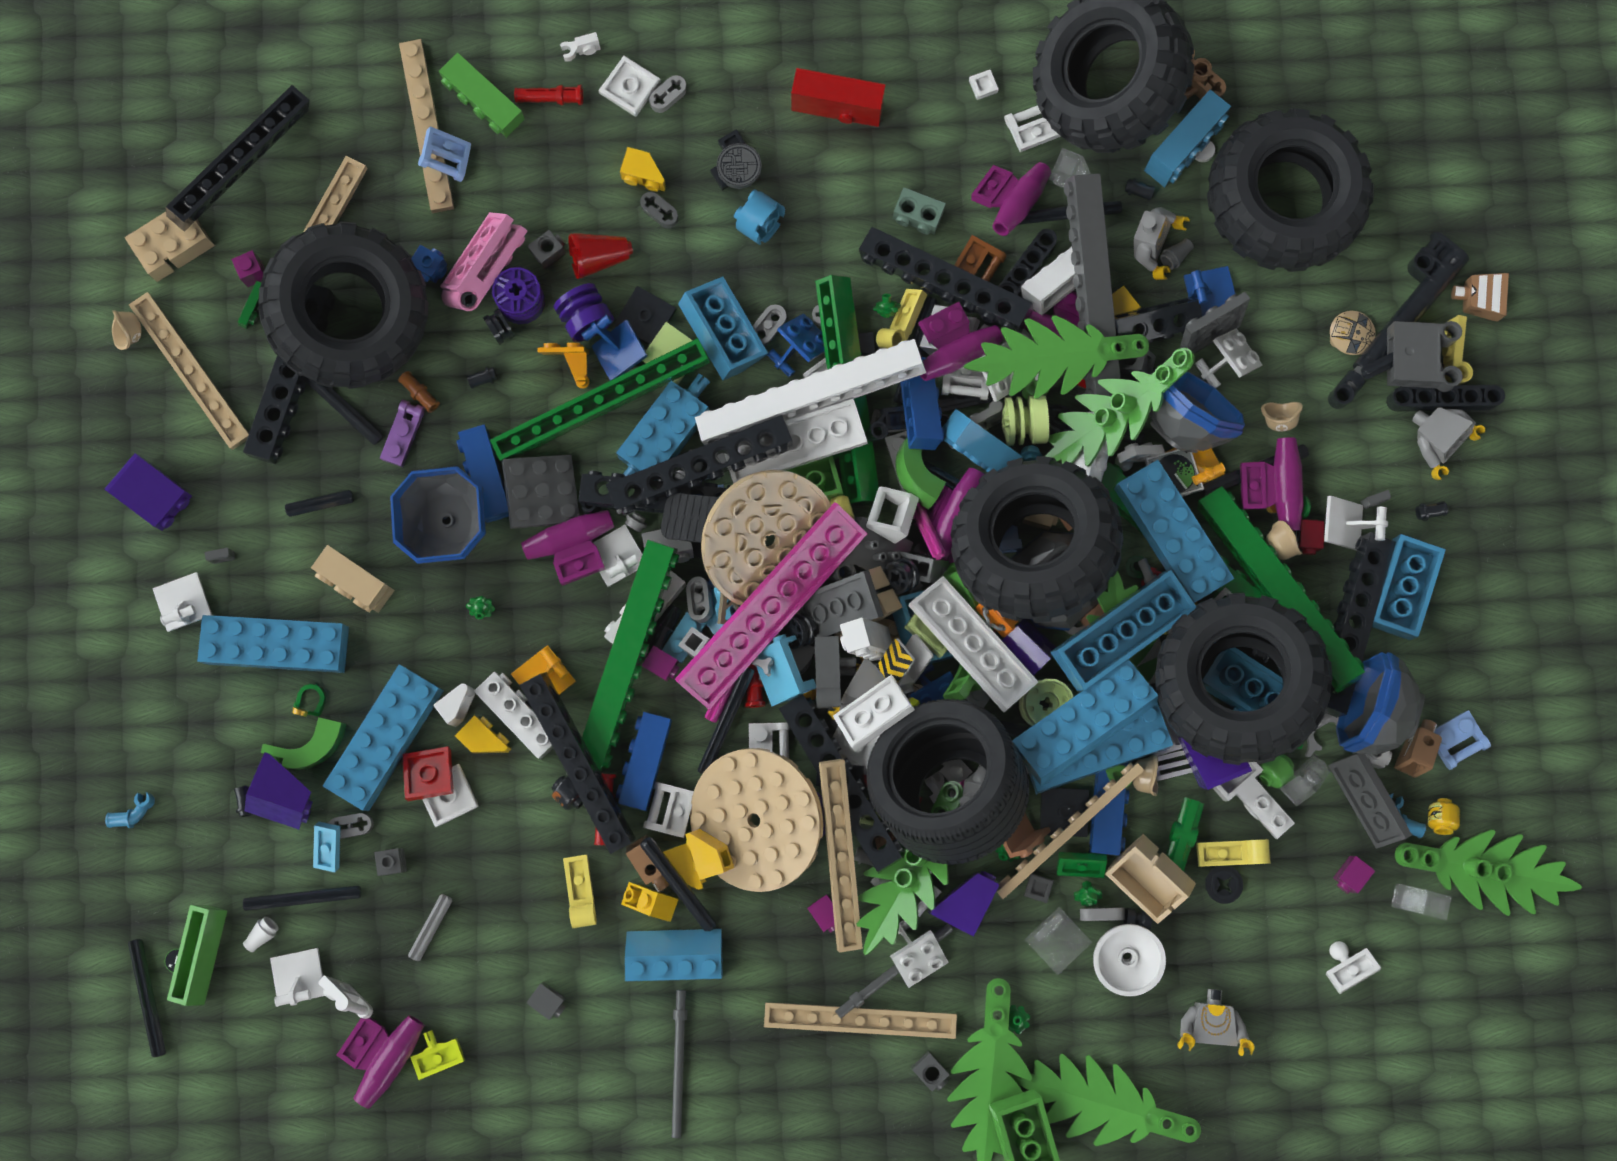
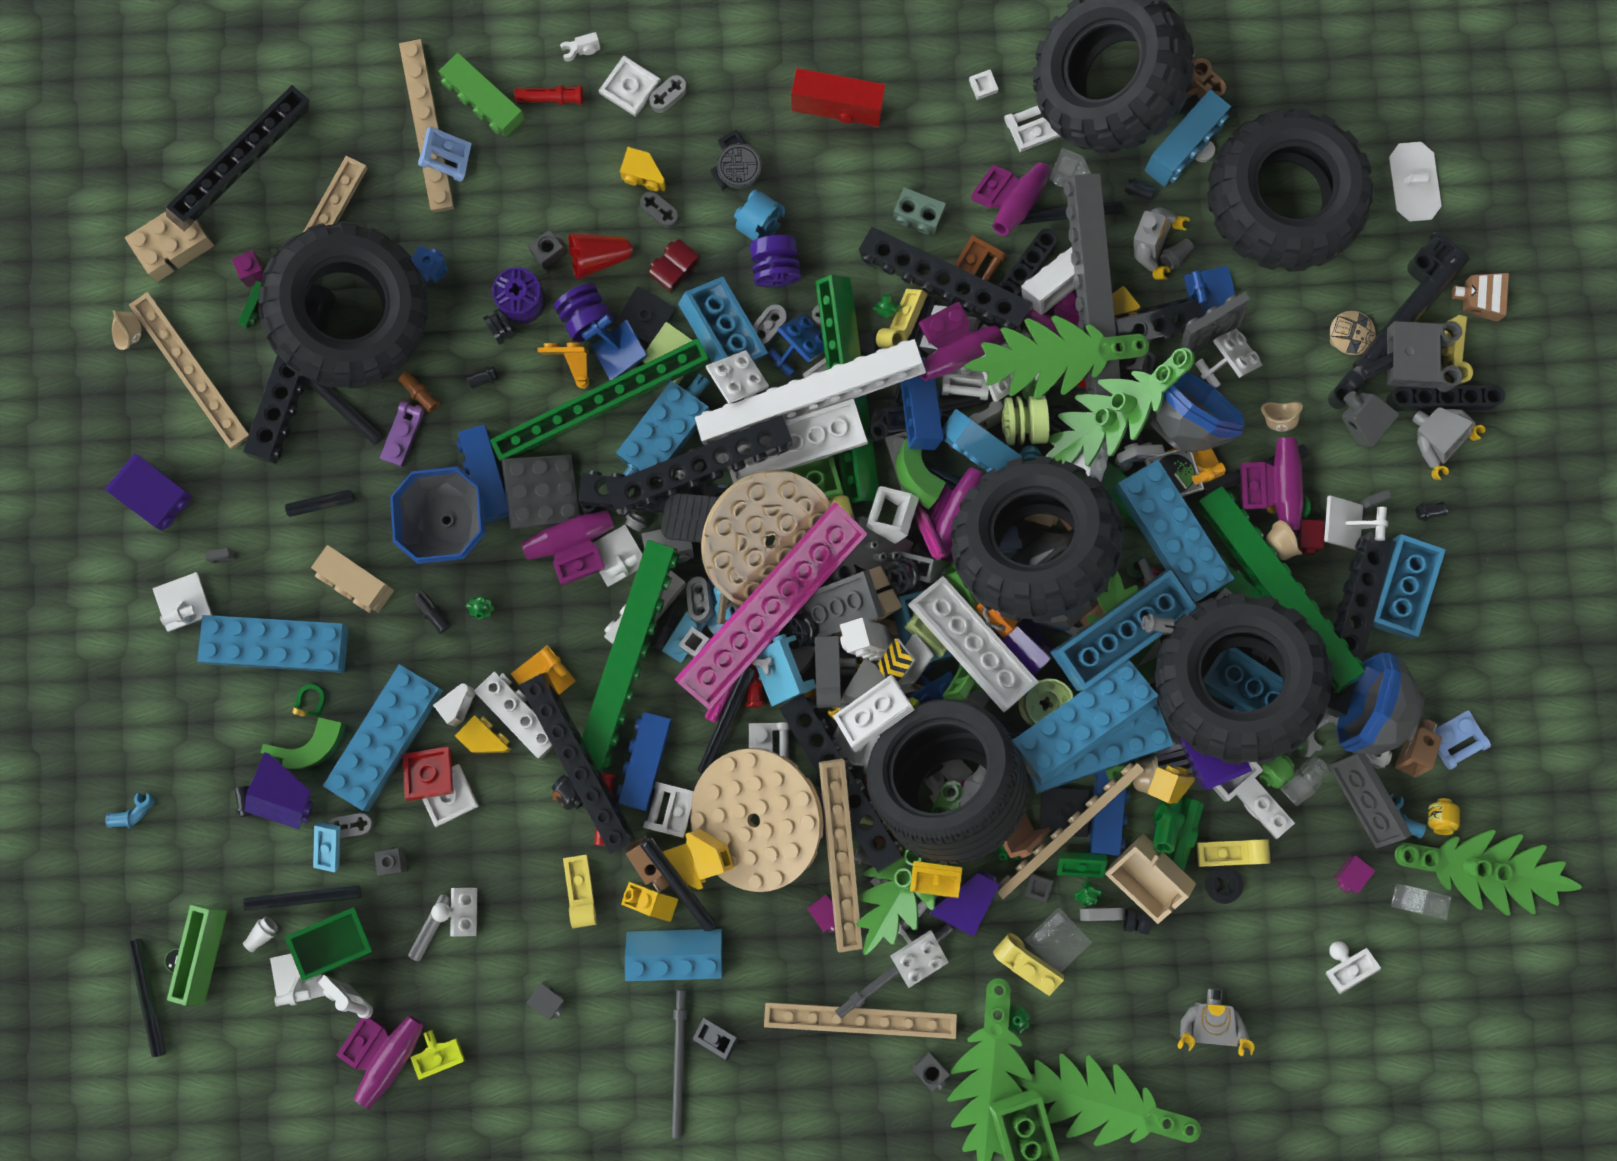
(328, 945): none -> green piece
(431, 612): none -> black axle
(462, 912): none -> white plate
(482, 262): bright pink hinge -> none
(661, 664): magenta brick -> none
(673, 265): none -> dark red brick
(716, 1038): none -> slope
(737, 376): none -> white plate
(775, 261): none -> dark purple wheel
(936, 879): none -> yellow hinge
(1013, 954): none -> light yellow plate
(1130, 975): white dish -> none
(1157, 624): none -> light grey pin
(1169, 822): none -> green piece
(1170, 783): none -> yellow slope
(1367, 417): none -> dark grey torso
(1415, 181): none -> white shield

